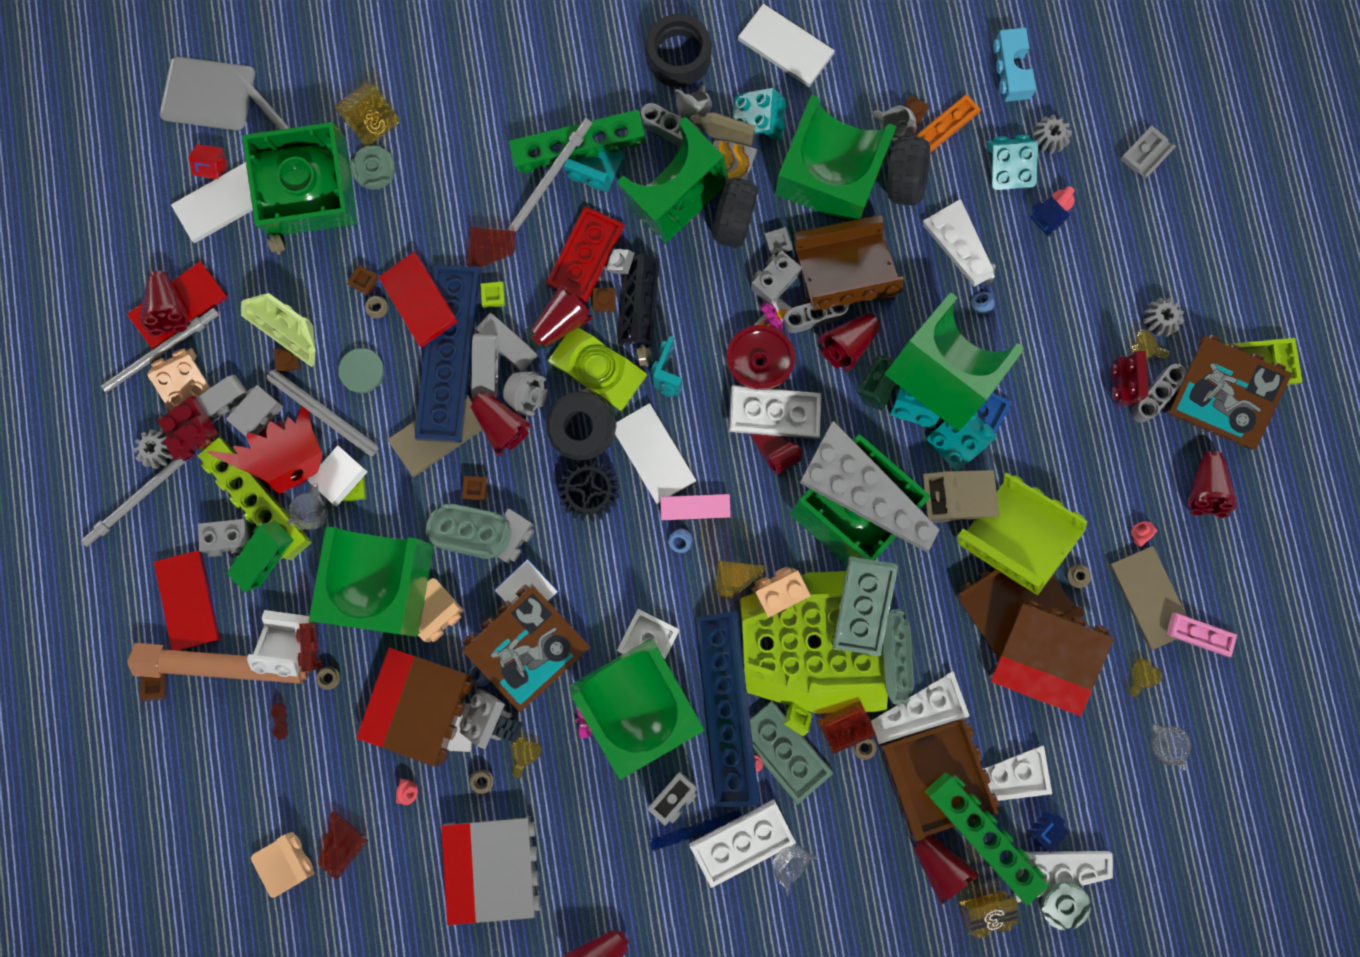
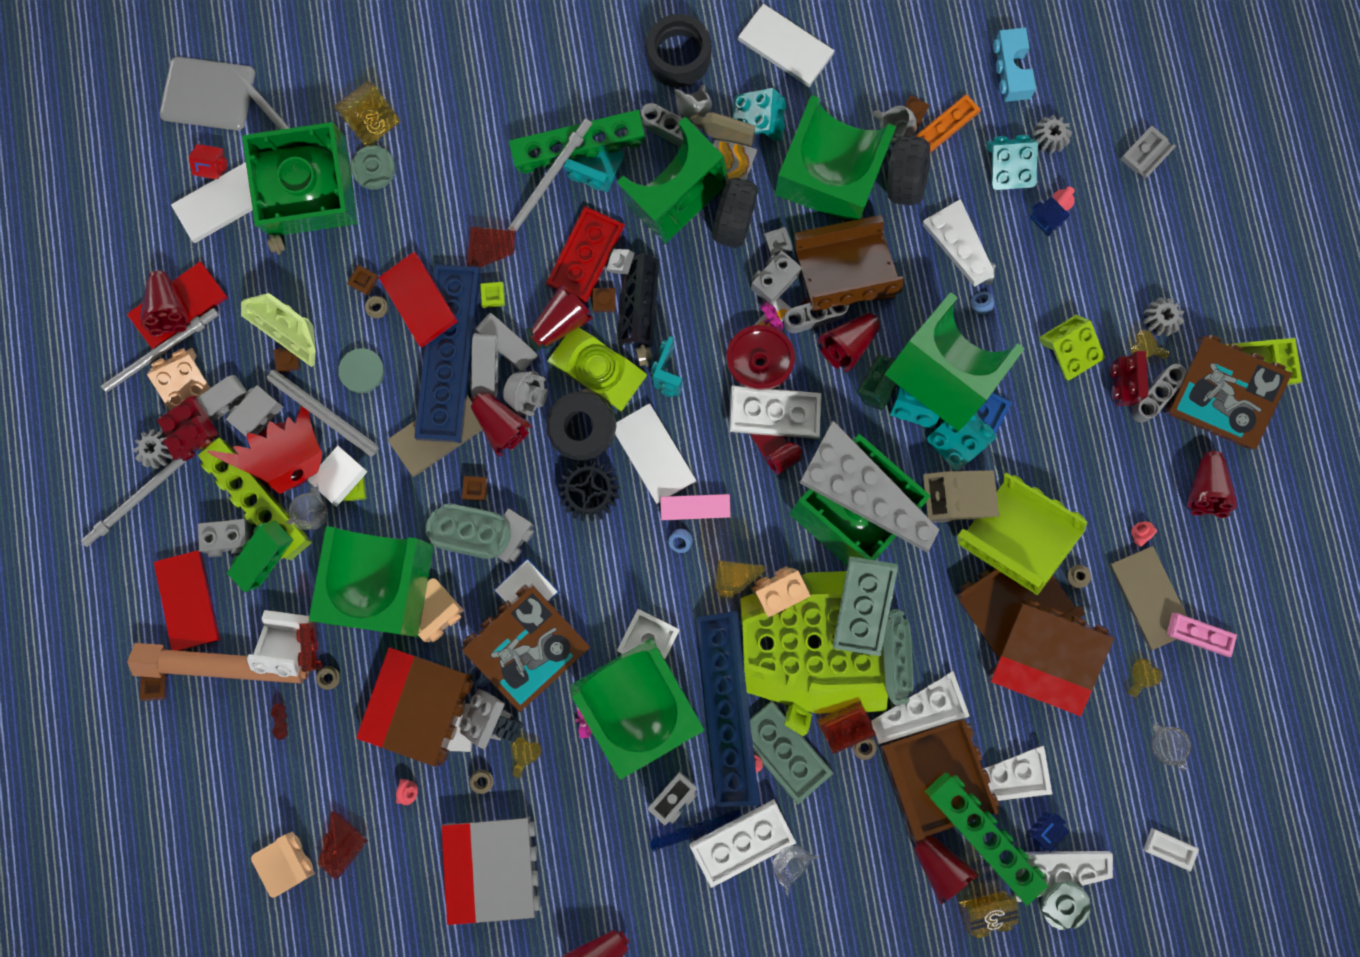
(1074, 346): none -> lime bracket
(1171, 849): none -> white tile

